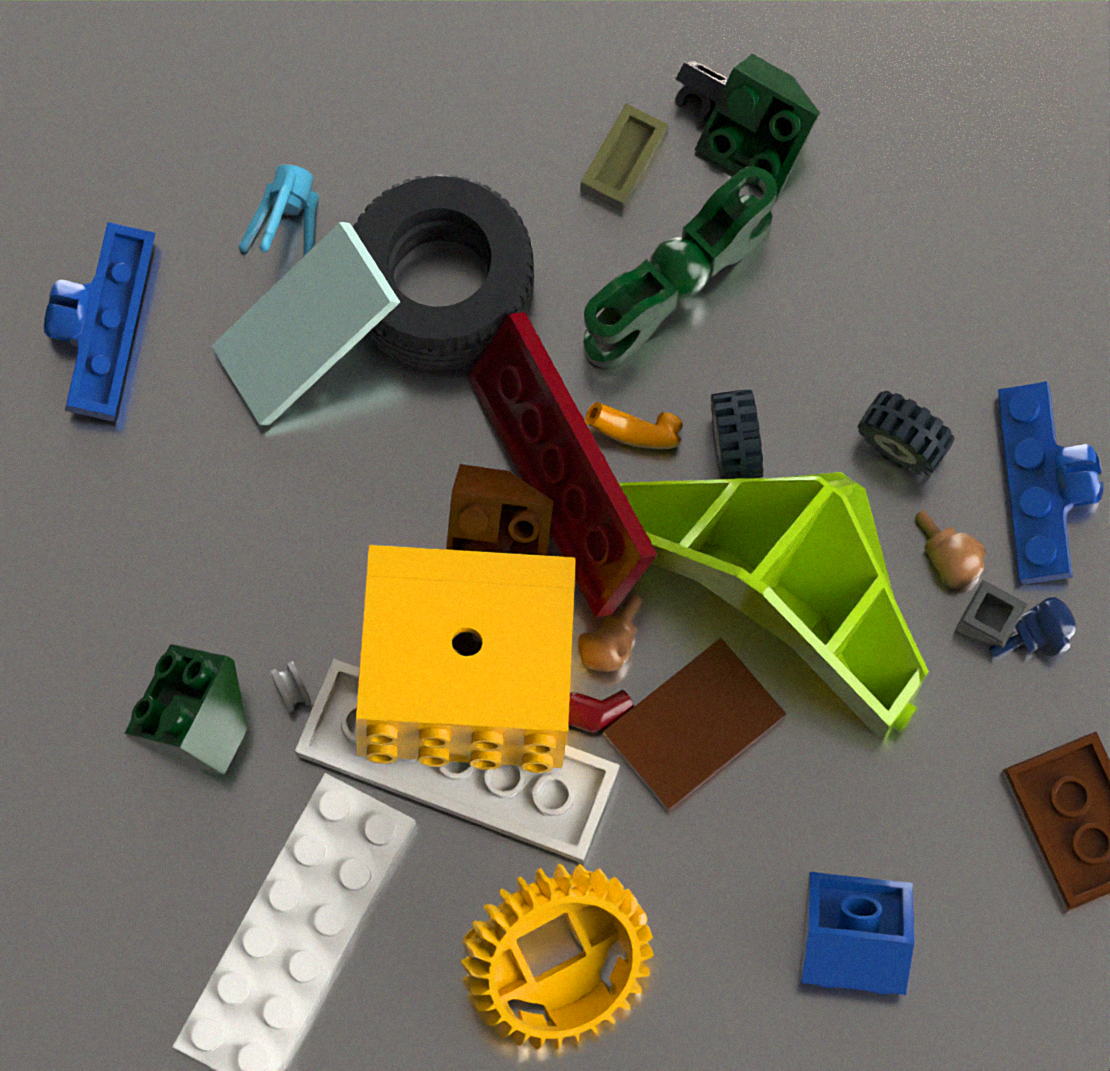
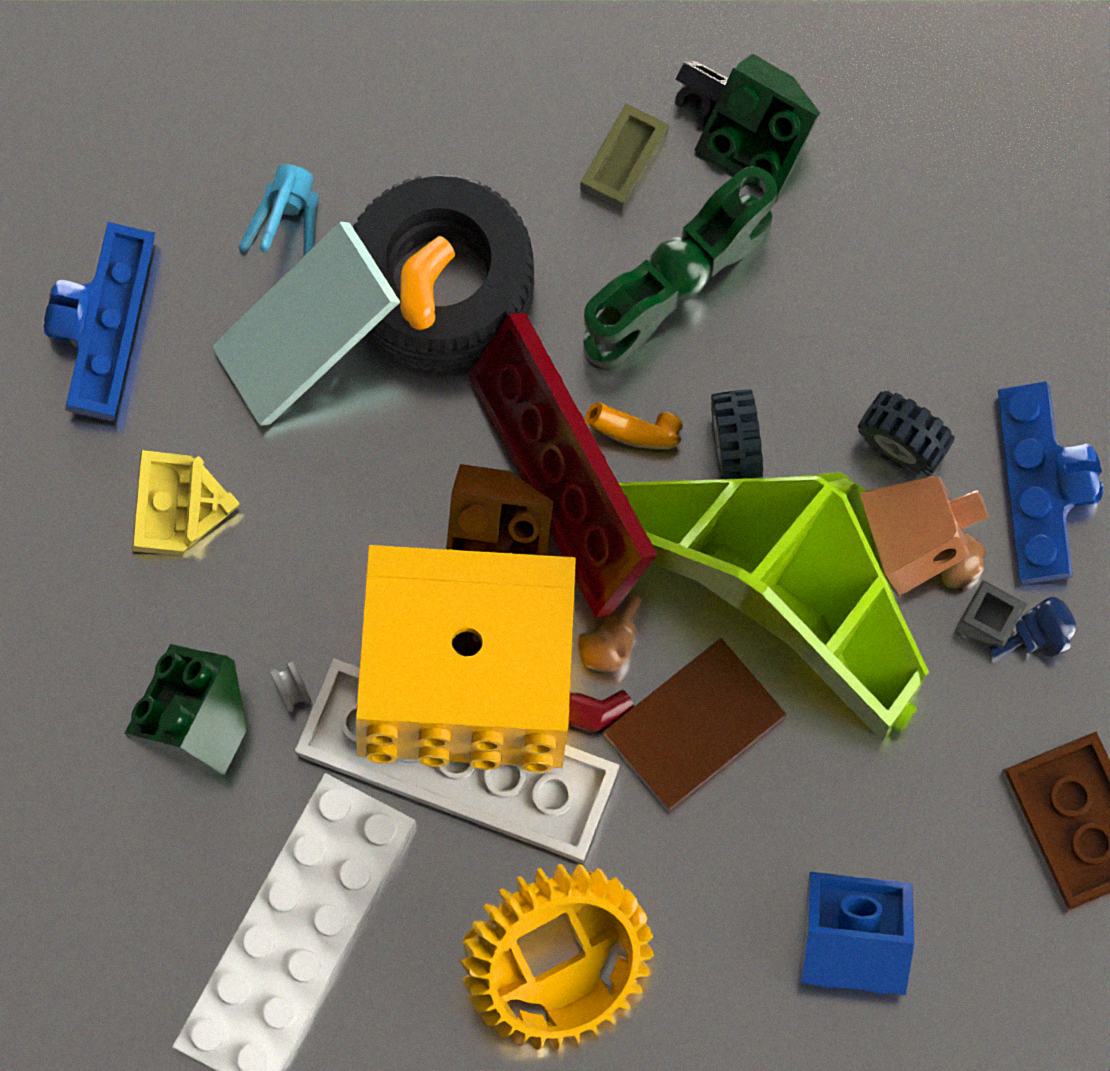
(176, 503): none -> light yellow slope
(418, 281): none -> light orange arm
(920, 528): none -> nougat torso

